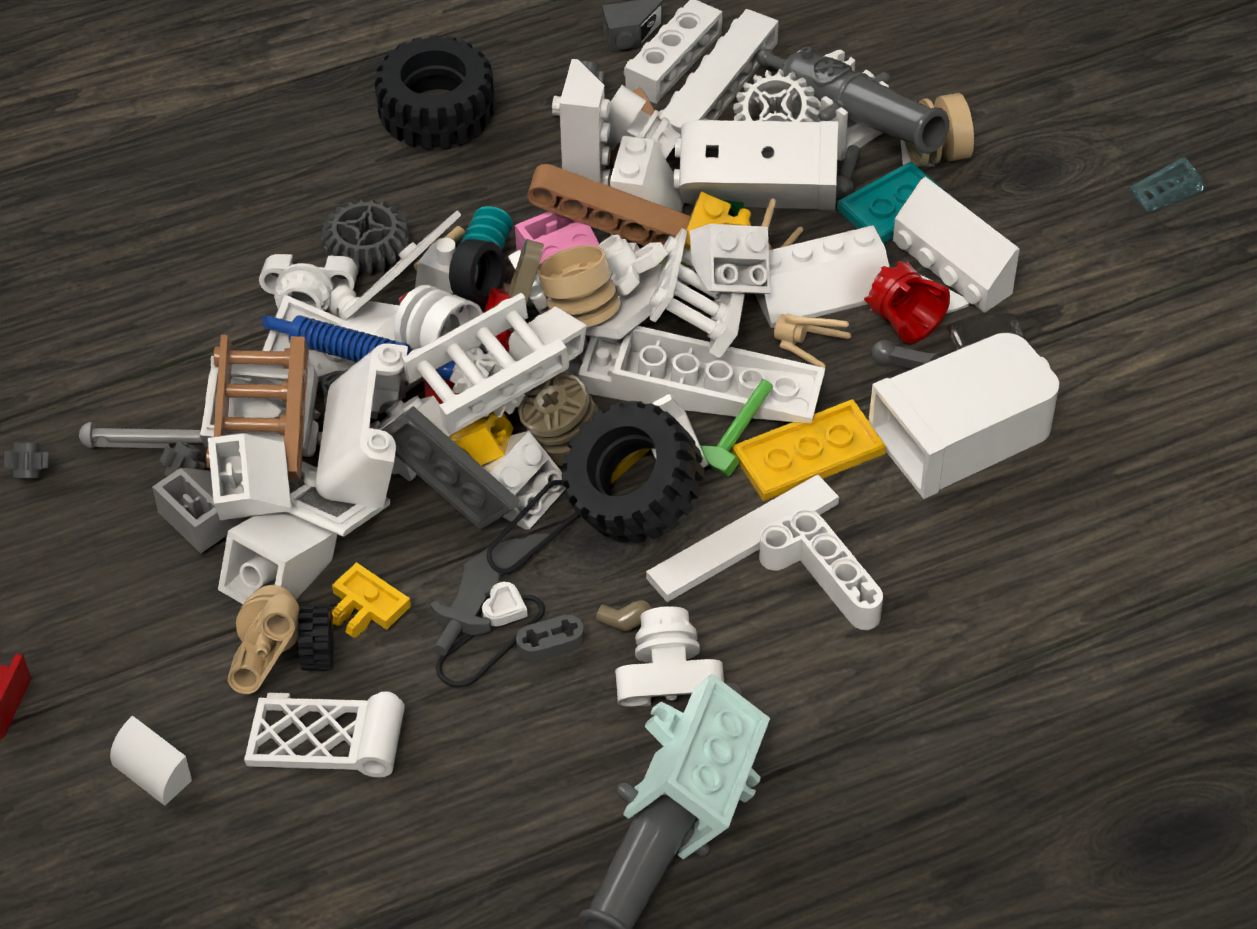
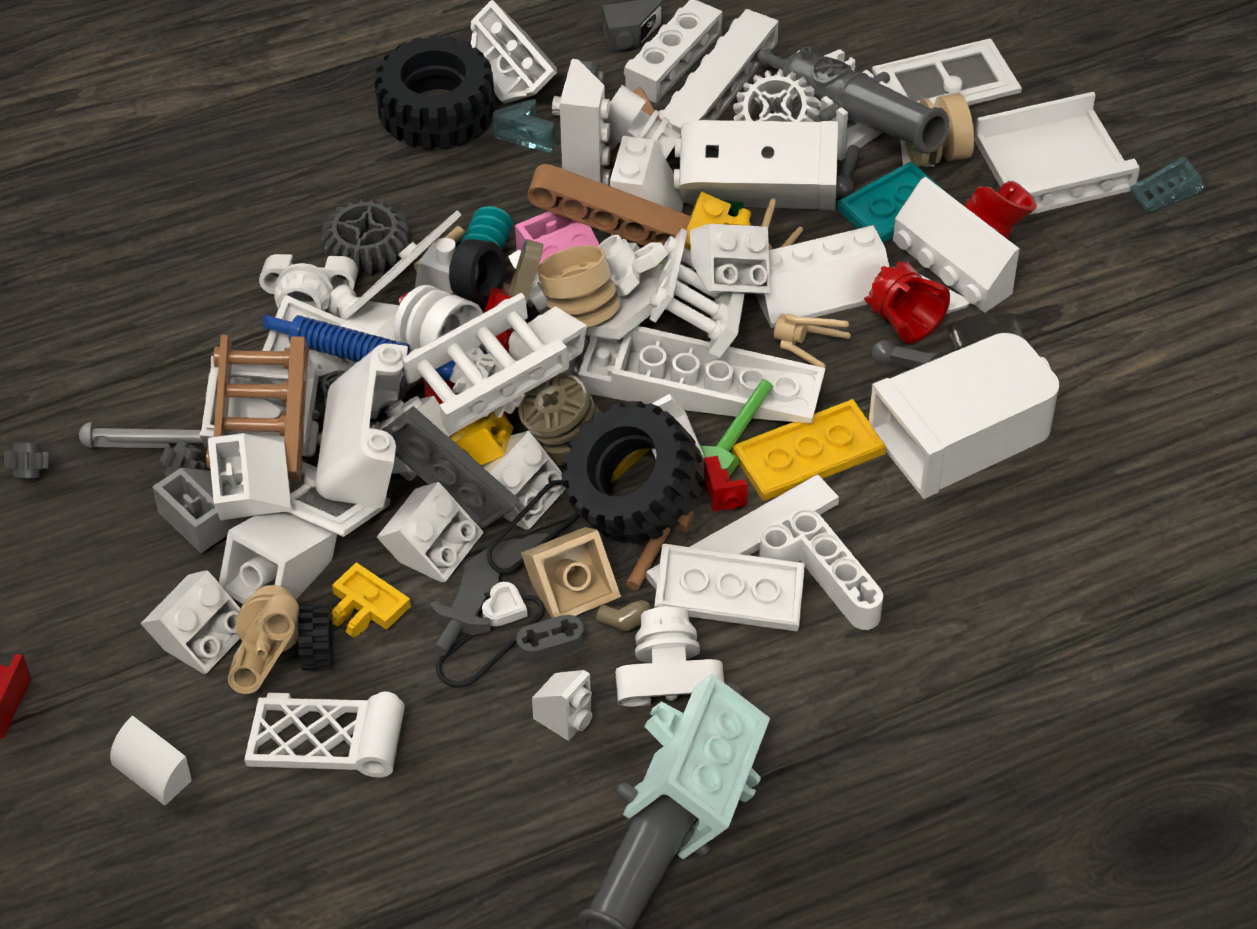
(195, 622): none -> white slope
(430, 532): none -> white slope
(514, 57): none -> white wedge
(521, 126): none -> clear light blue slope
(564, 703): none -> white slope
(571, 573): none -> tan slope
(652, 550): none -> medium nougat piece
(720, 490): none -> red bracket
(731, 587): none -> white tile
(967, 69): none -> white door
(1001, 208): none -> red hat
(1055, 152): none -> white panel

